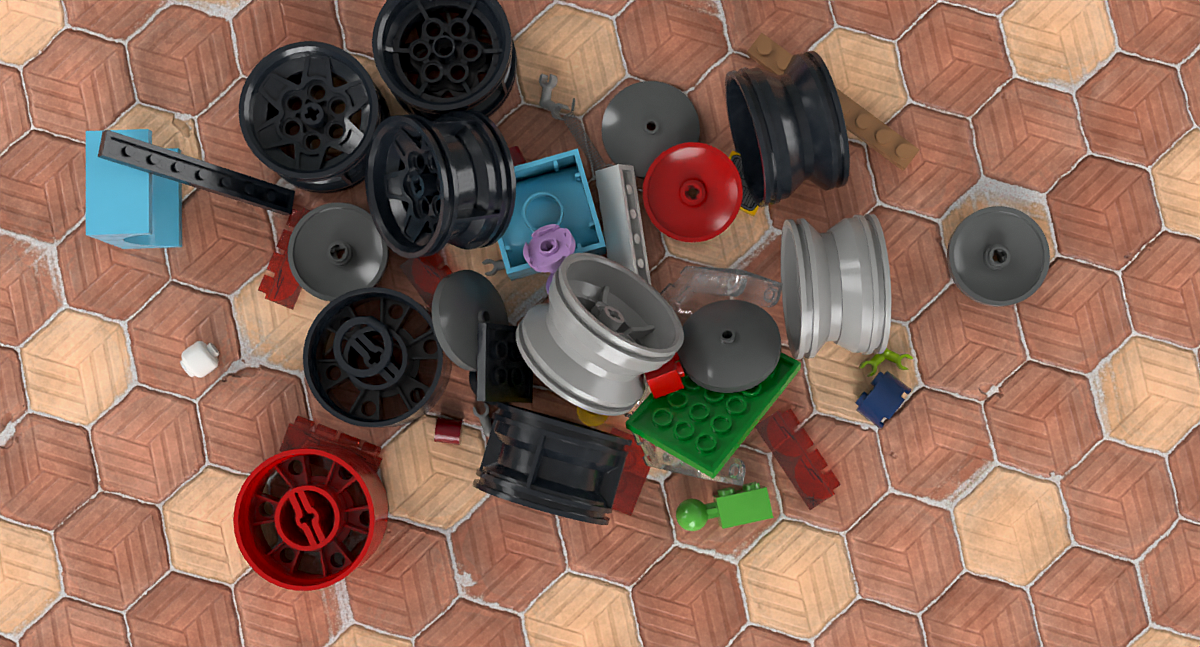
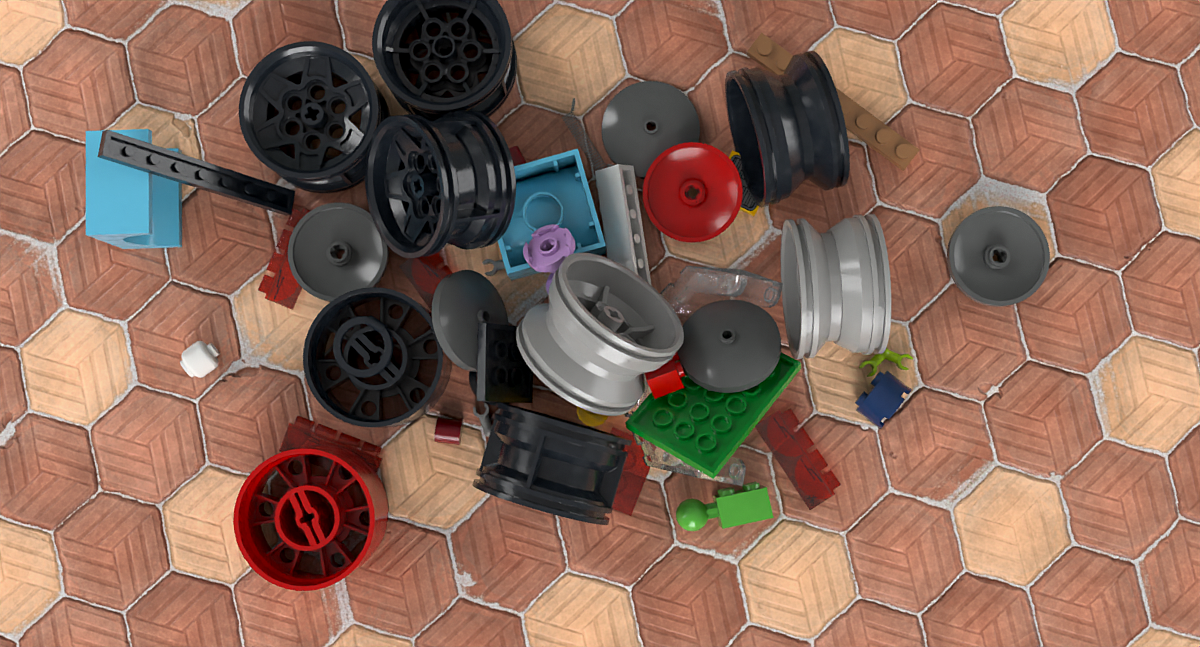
(545, 100): light grey arm -> none

